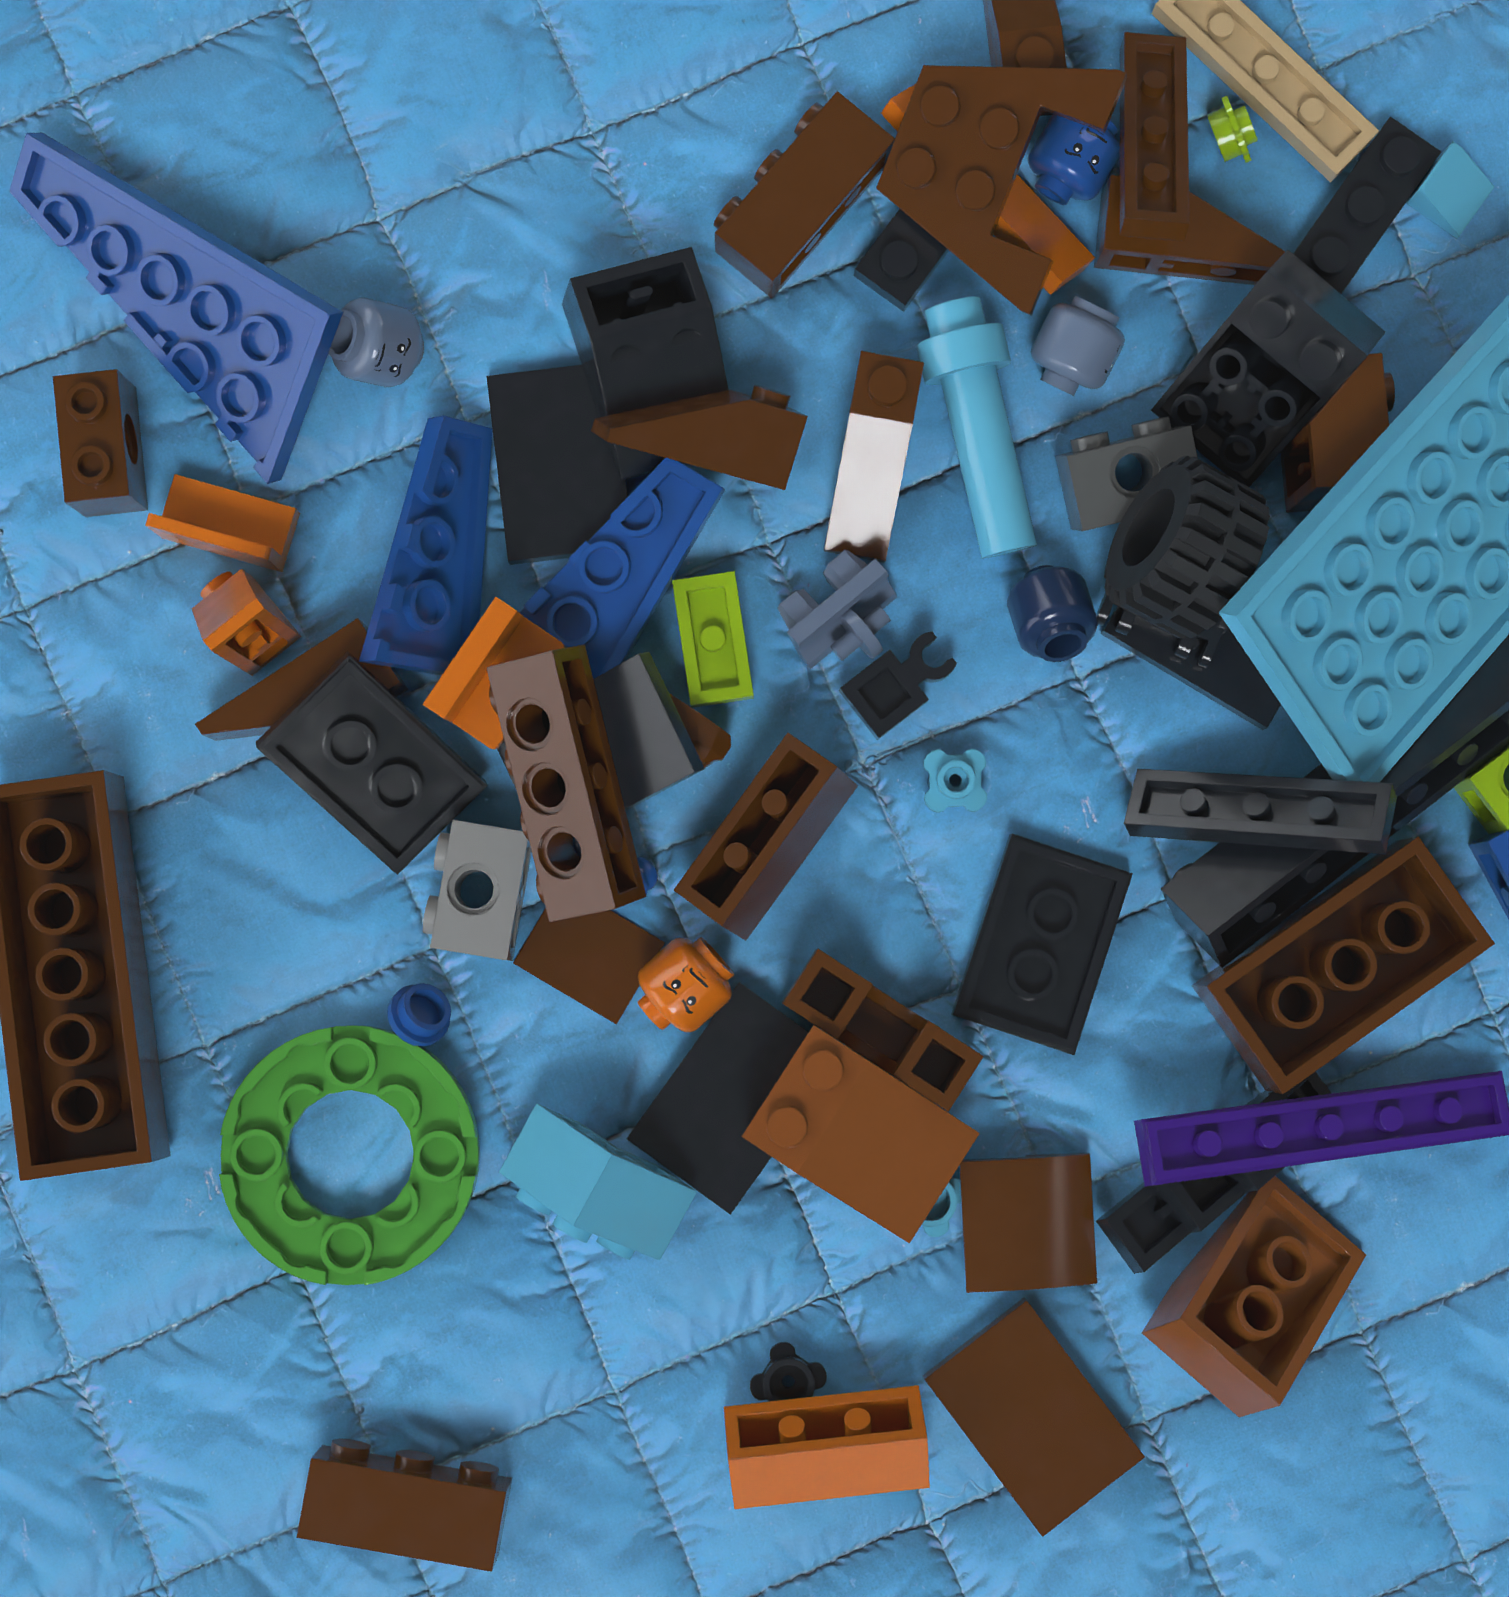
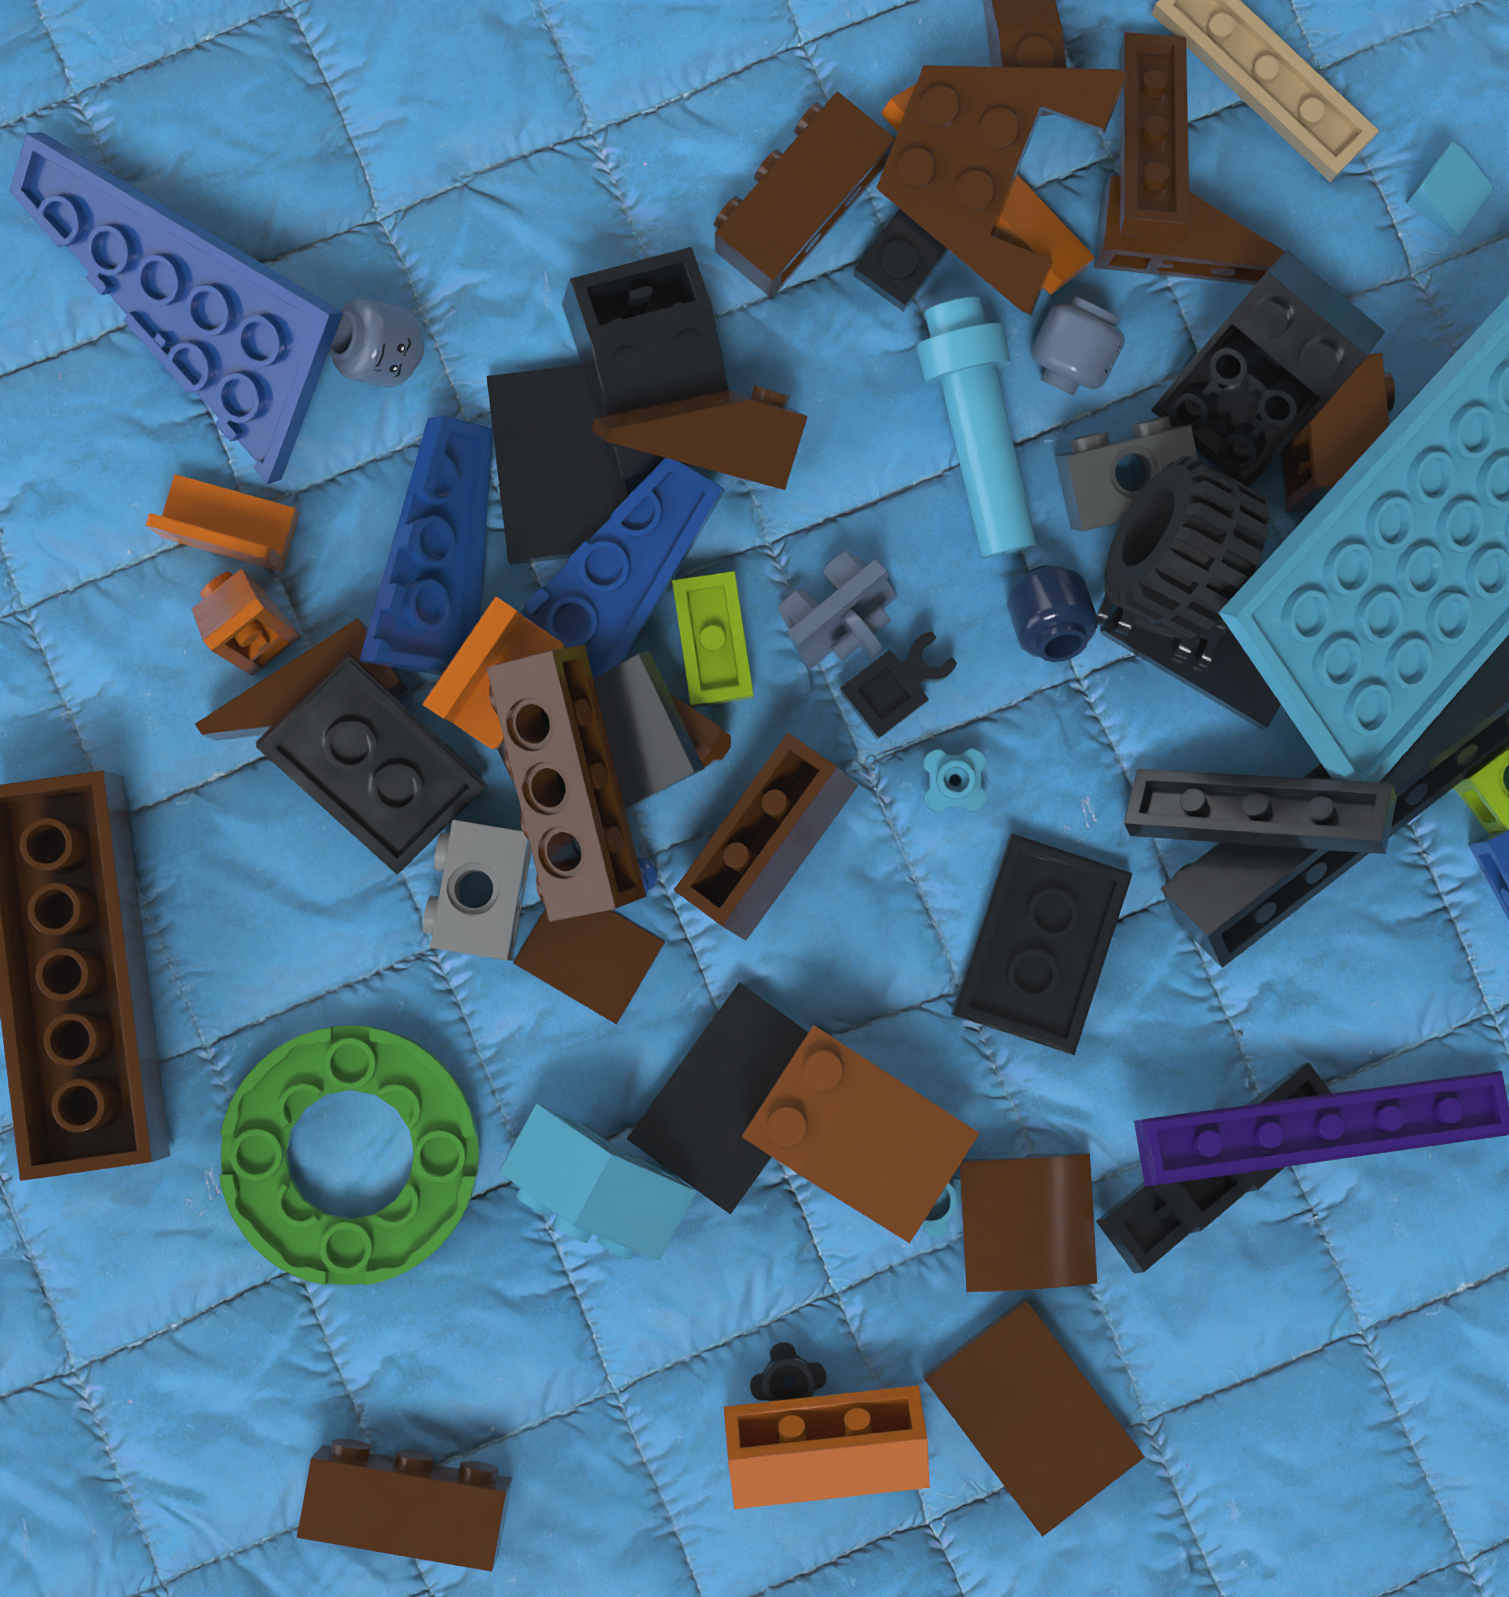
(100, 443): reddish brown brick -> none
(419, 1014): blue plate -> none
(684, 984): orange head -> none
(873, 455): slope -> none
(882, 1029): reddish brown arch -> none
(1073, 159): blue head -> none
(1232, 131): lime plate -> none
(1256, 1299): dark orange slope -> none
(1343, 965): reddish brown brick -> none
(1366, 204): black plate -> none

